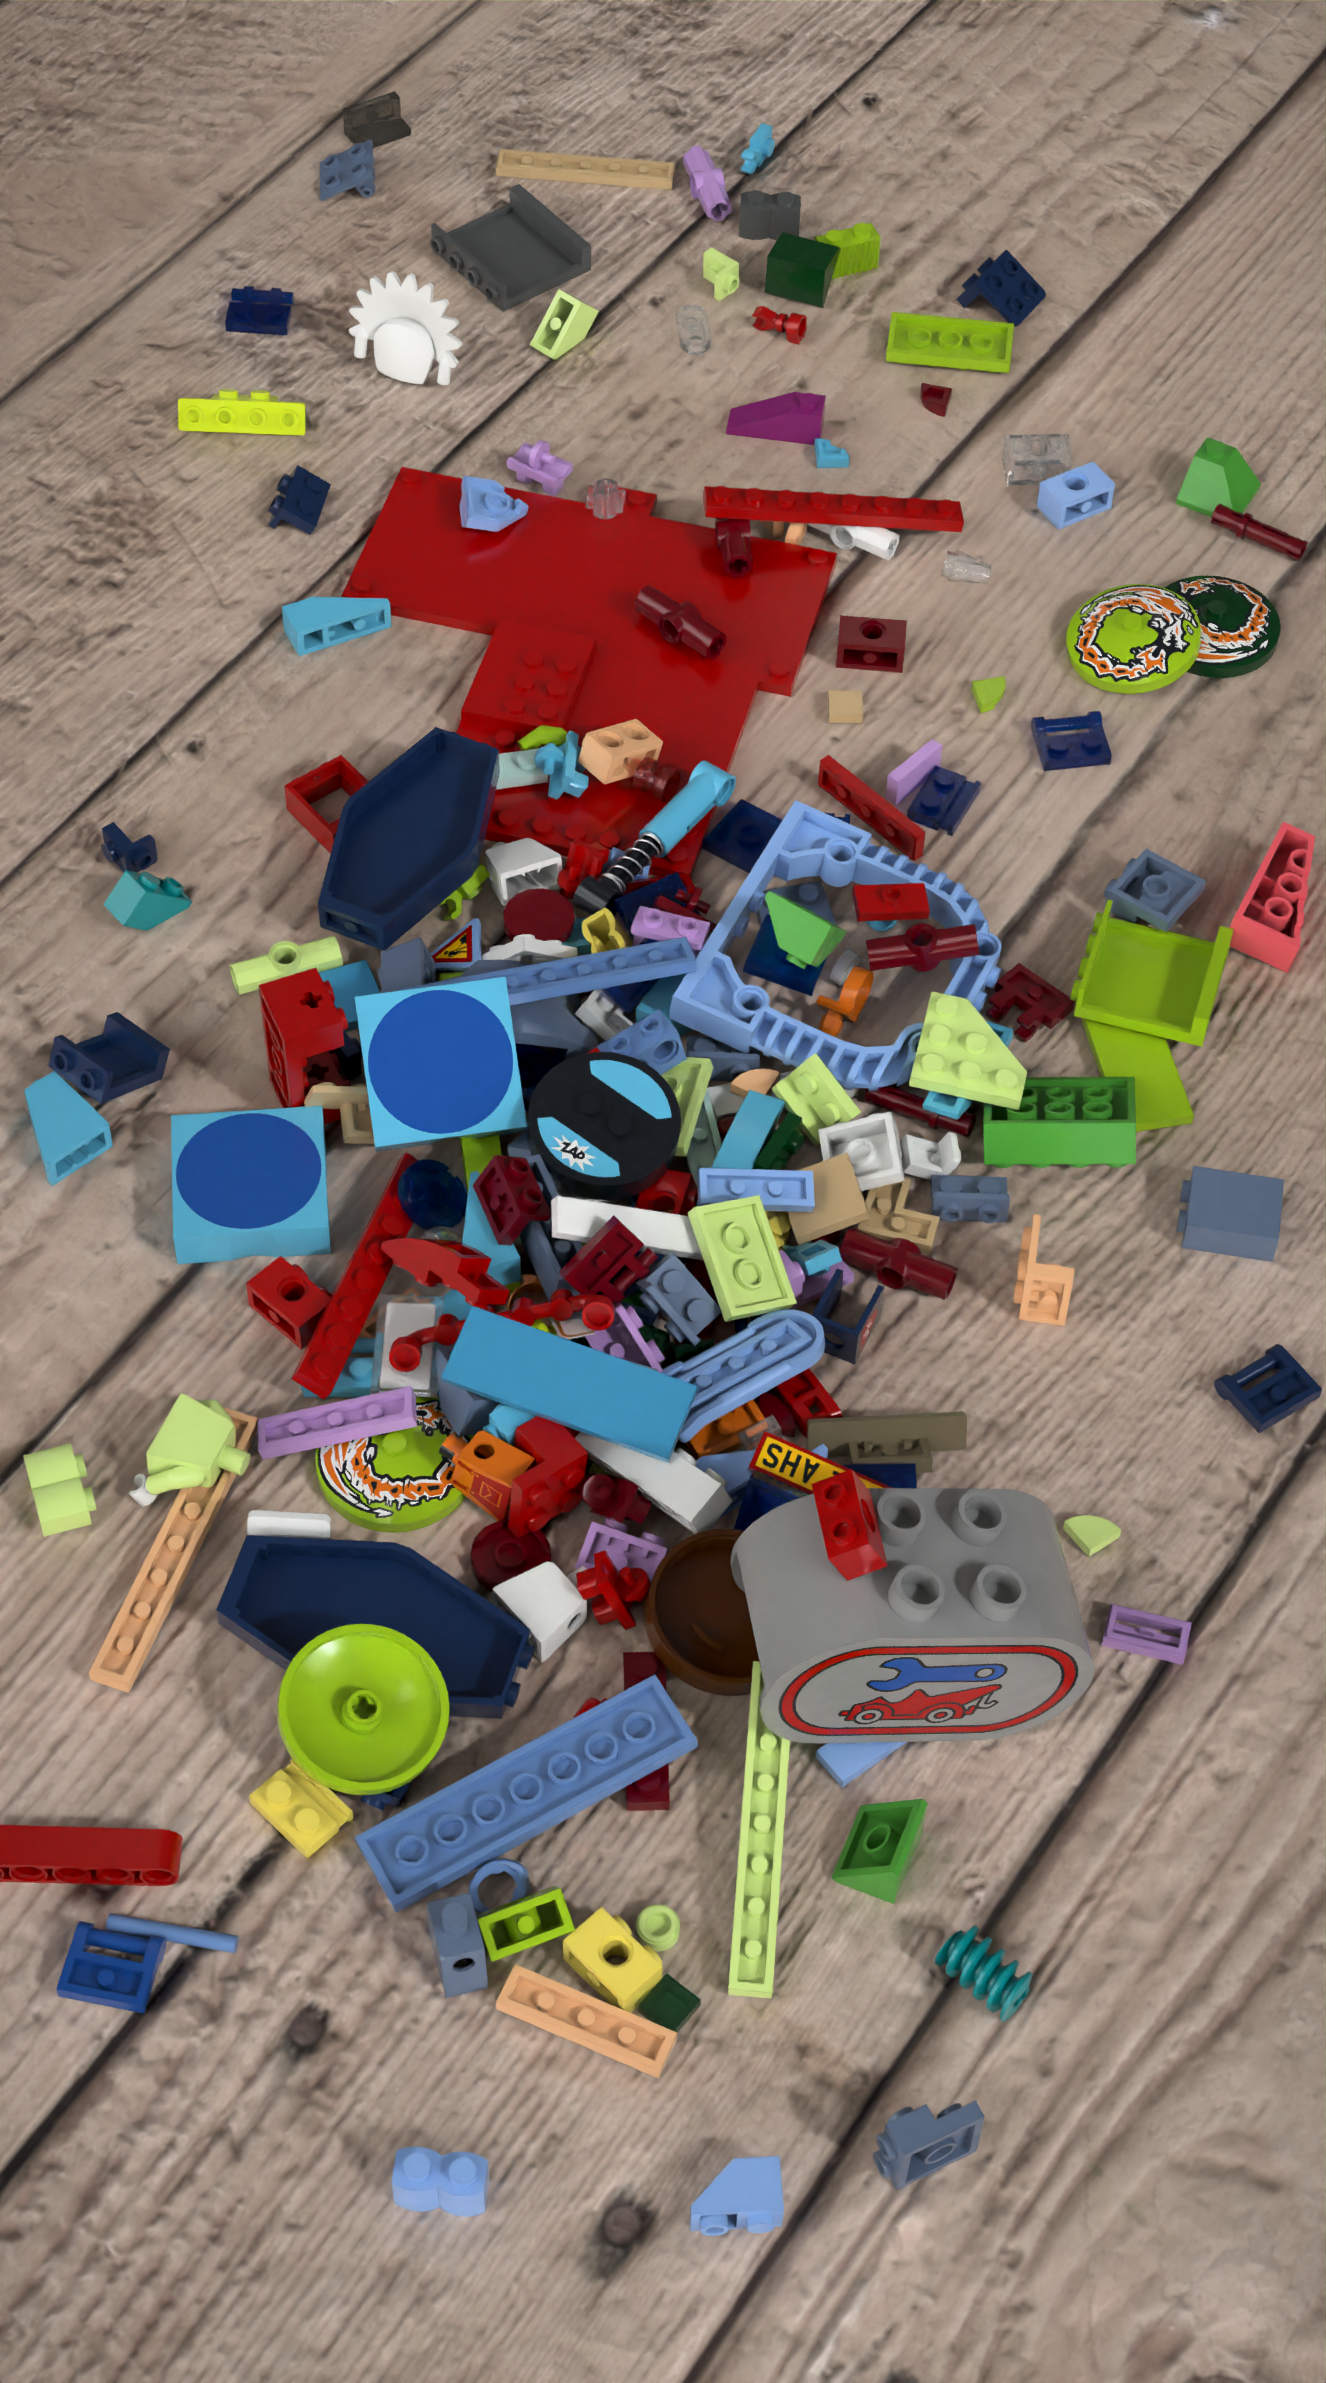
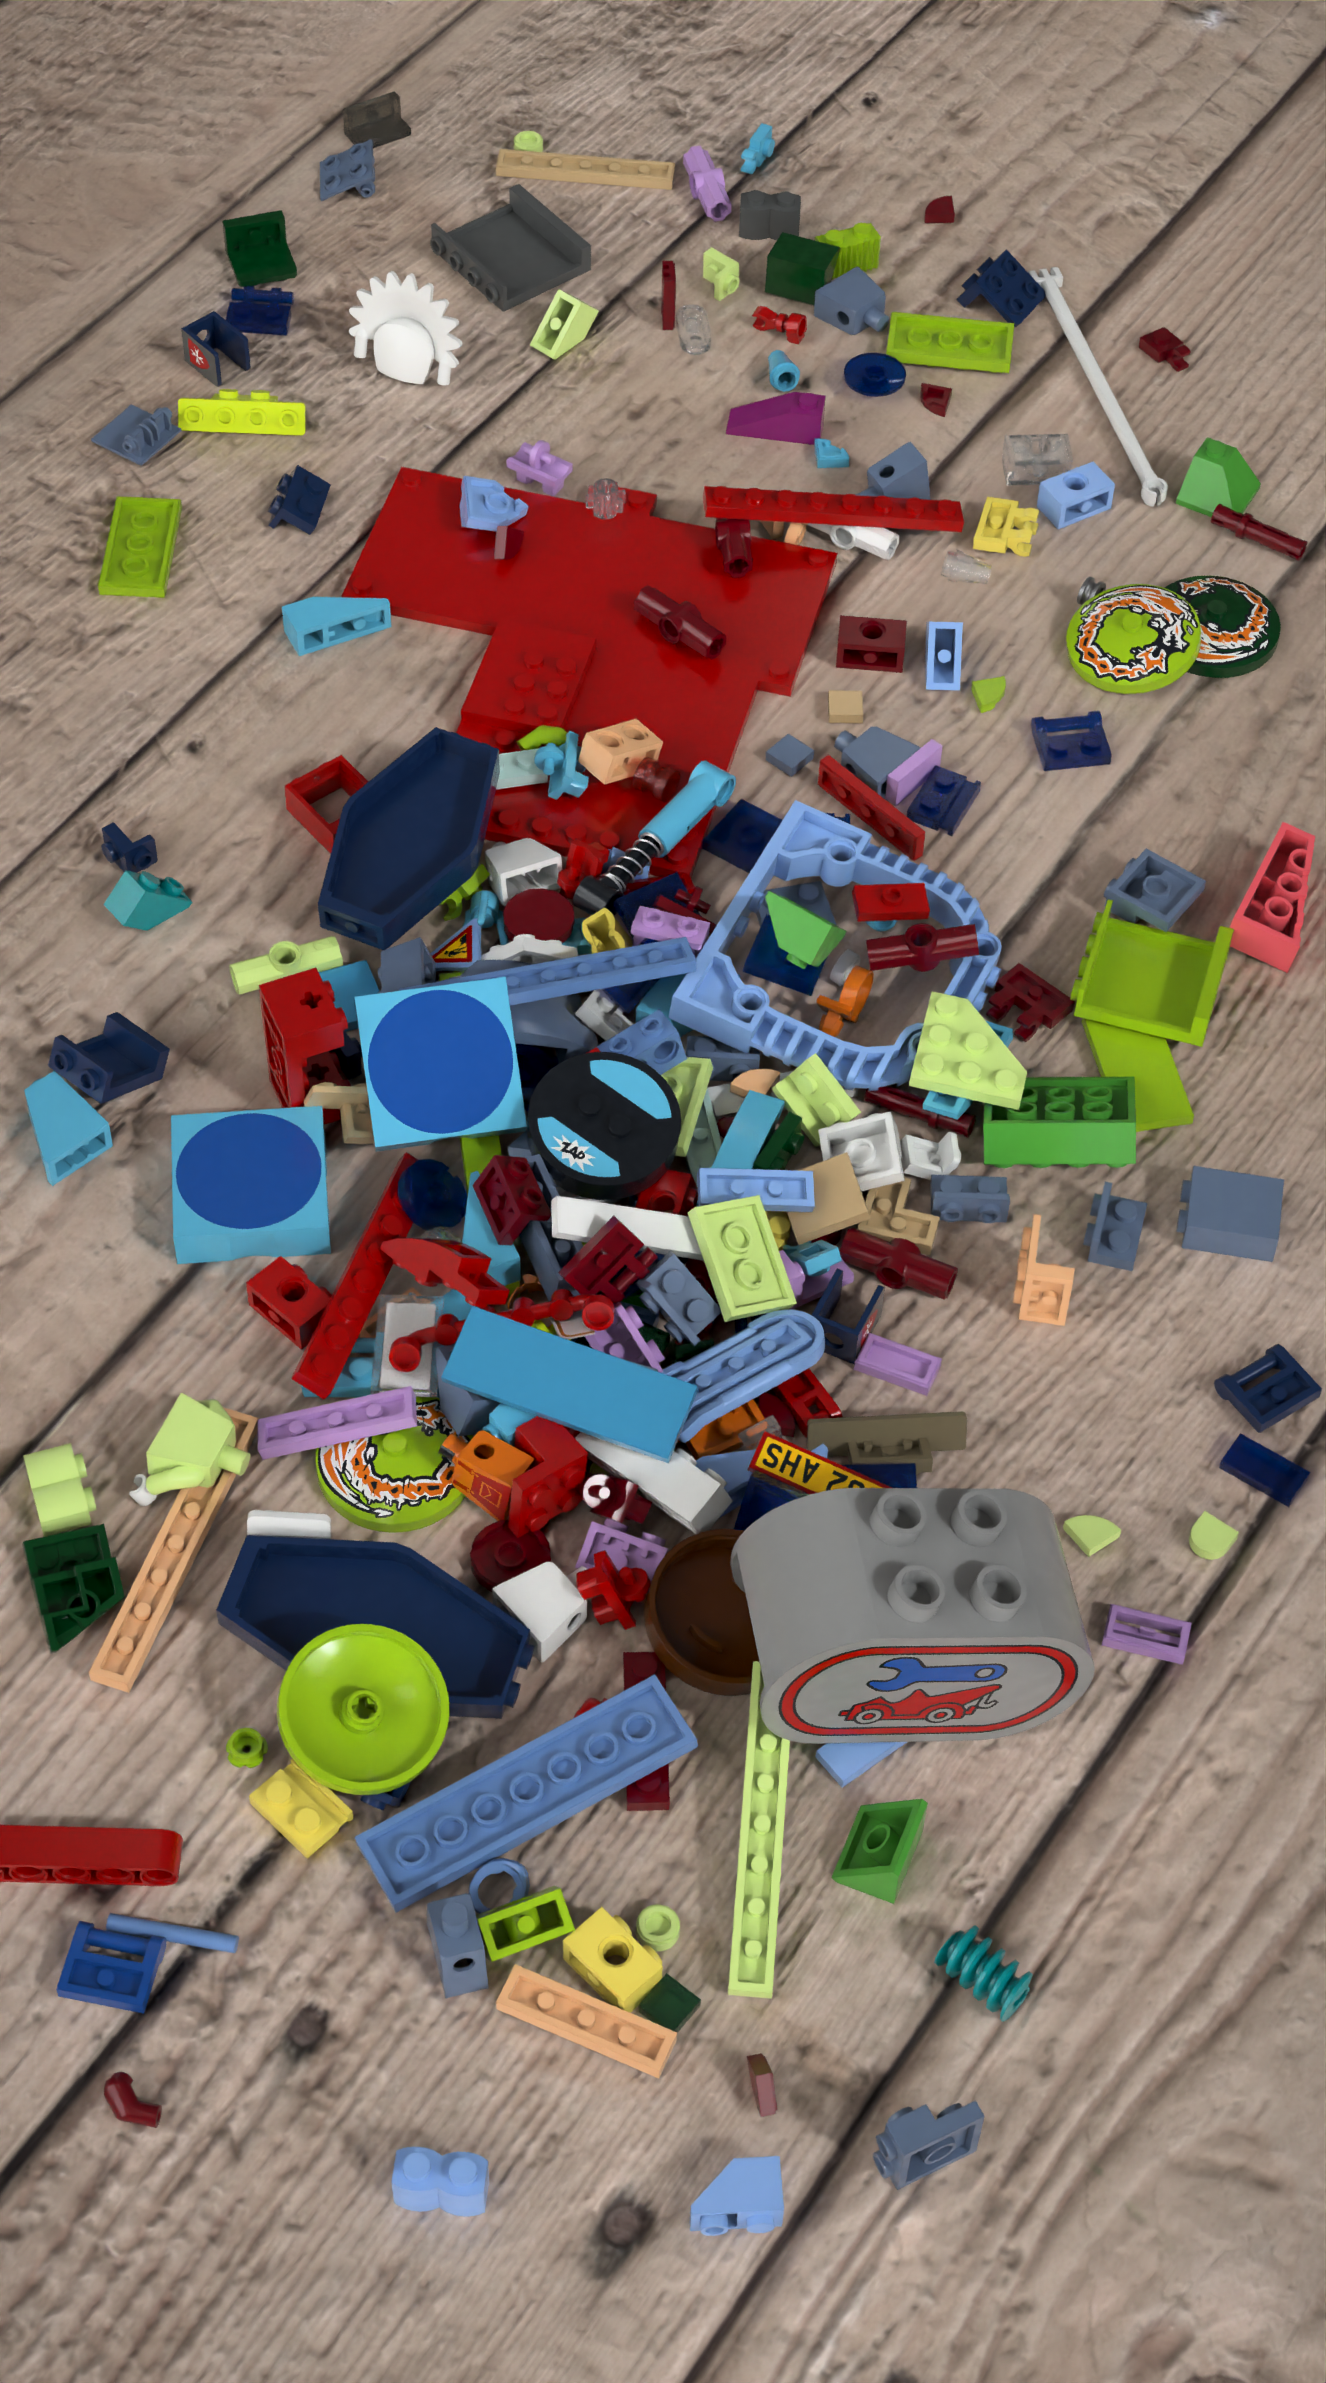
(72, 1581): none -> dark green slope
(125, 2104): none -> dark red arm
(138, 433): none -> sand blue hinge
(140, 547): none -> lime tile
(220, 335): none -> dark blue piece
(246, 1738): none -> lime plate
(258, 249): none -> dark green bracket
(486, 908): none -> medium azure plant
(507, 542): none -> dark red tile
(528, 141): none -> yellowish green tile
(668, 295): none -> dark red tile
(762, 2084): none -> dark red tile
(782, 371): none -> medium azure cone
(789, 755): none -> sand blue tile
(849, 1525): red brick -> none
(852, 303): none -> sand blue torso
(873, 755): none -> sand blue torso
(874, 374): none -> clear blue dish
(897, 1364): none -> lavender tile
(899, 475): none -> sand blue torso
(940, 211): none -> dark red tile
(943, 655): none -> light blue slope
(996, 527): none -> light yellow plate
(1089, 590): none -> flat silver bush
(1116, 1231): none -> sand blue bracket
(1151, 484): none -> white hinge
(1163, 346): none -> dark red plate
(1211, 1537): none -> yellowish green tile
(1264, 1470): none -> clear blue tile

